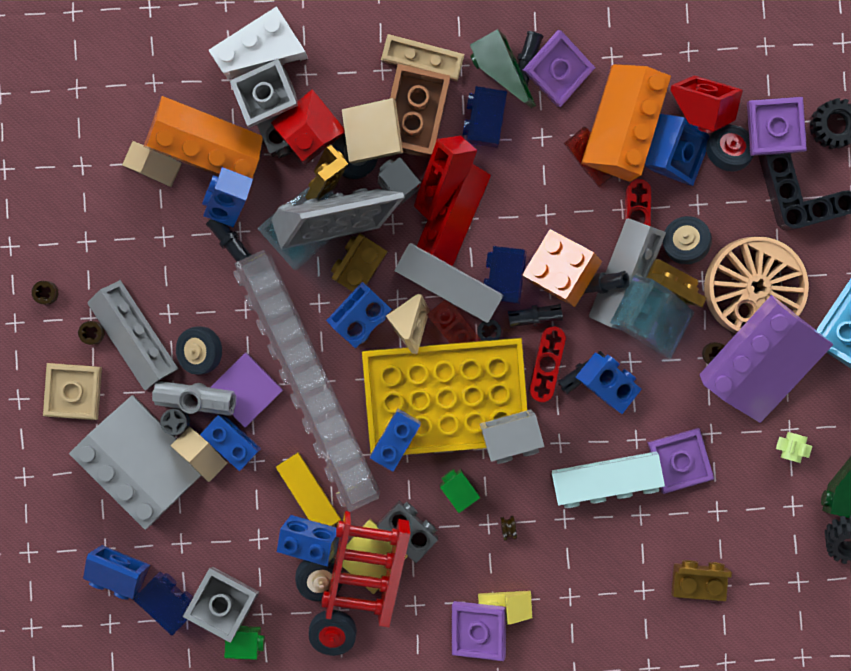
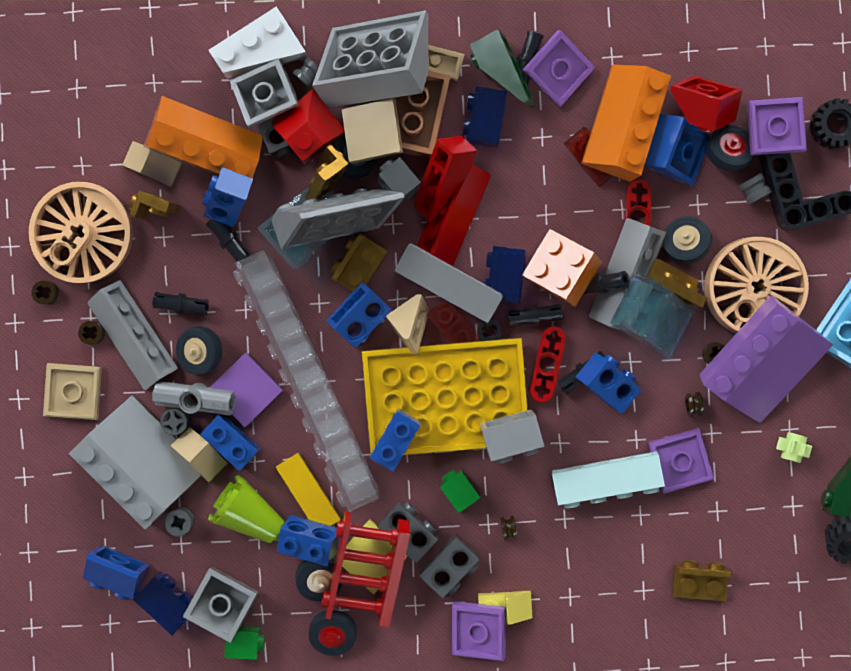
(88, 223): none -> light nougat piece
(146, 202): none -> pearl gold bracket
(180, 303): none -> black pin
(184, 518): none -> dark grey wheel
(246, 512): none -> lime cone
(306, 73): none -> dark grey wheel
(374, 60): none -> light grey slope
(444, 561): none -> dark grey brick
(694, 404): none -> dark brown bush
(755, 188): none -> dark grey wheel

